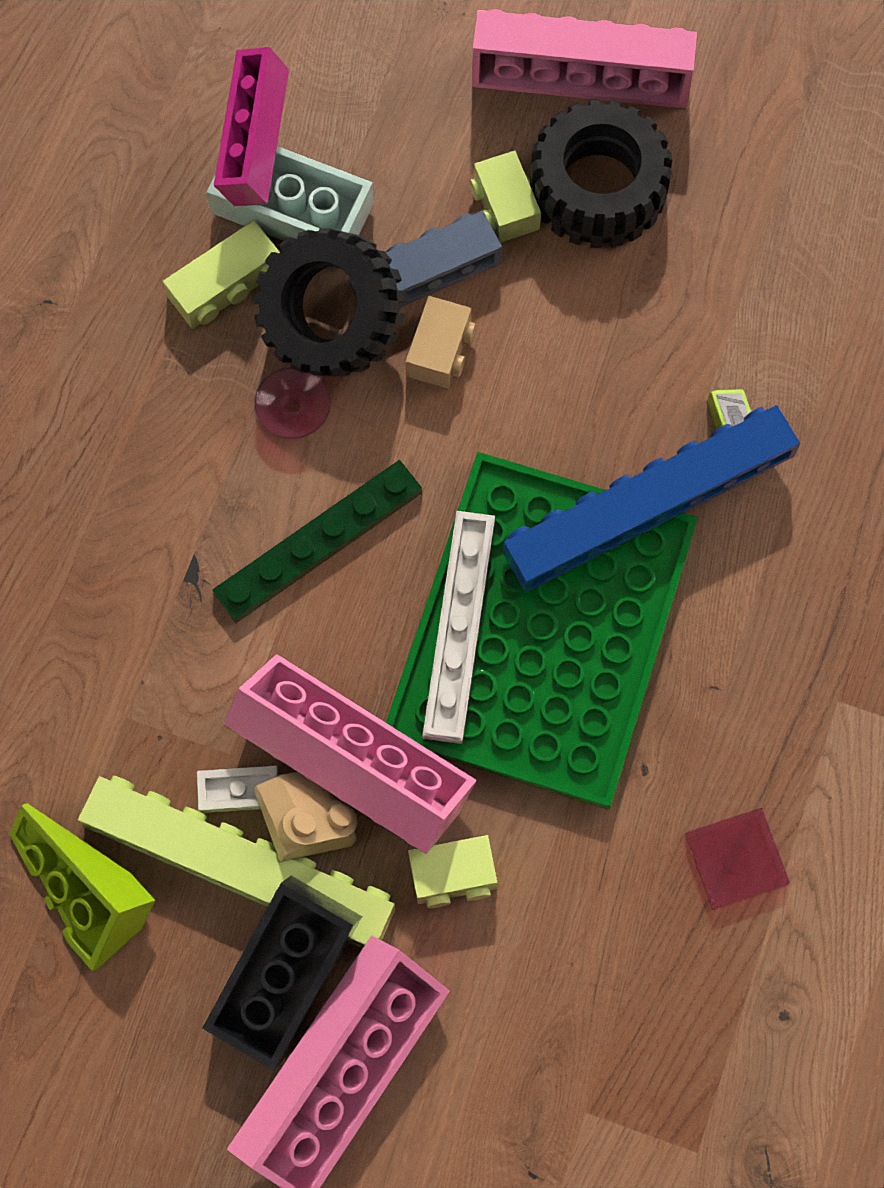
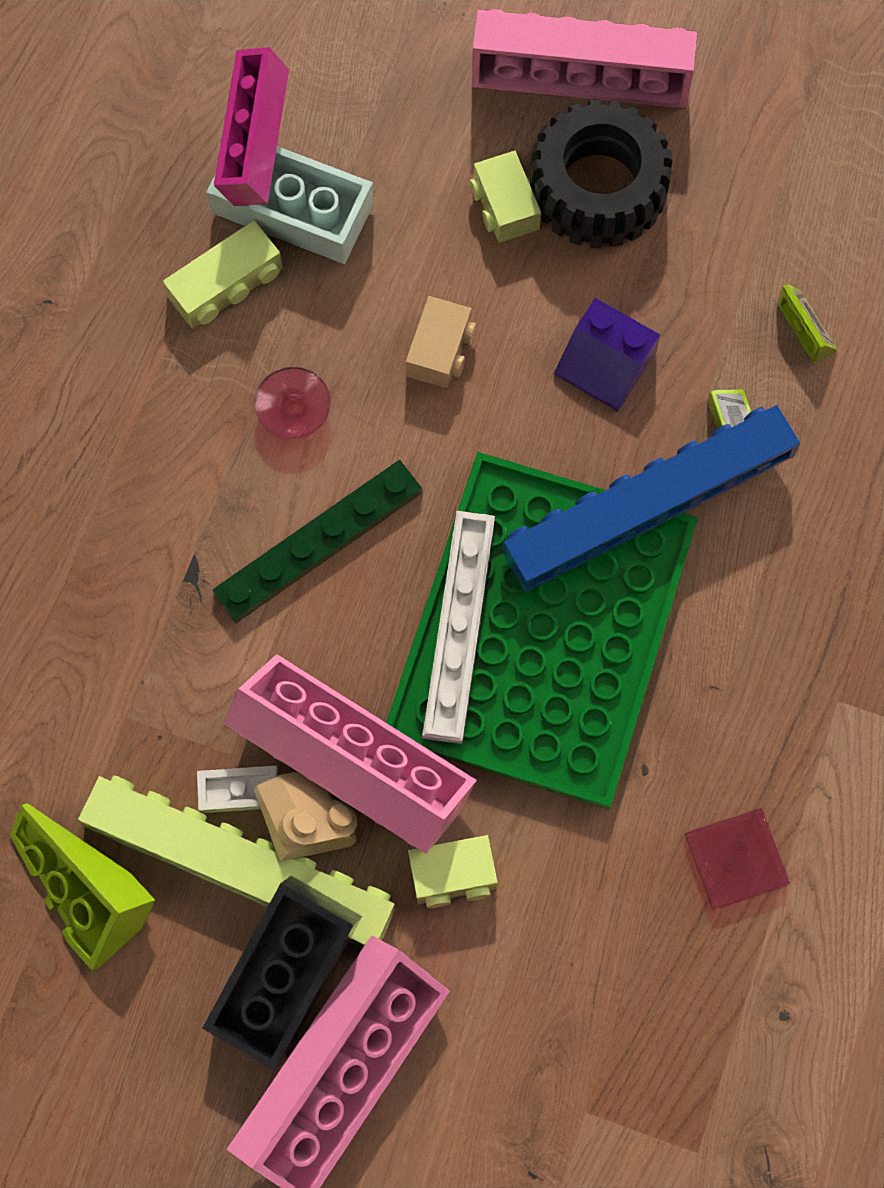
(284, 292): black tyre -> none
(444, 256): sand blue brick -> none
(607, 354): none -> dark purple slope
(805, 323): none -> lime slope

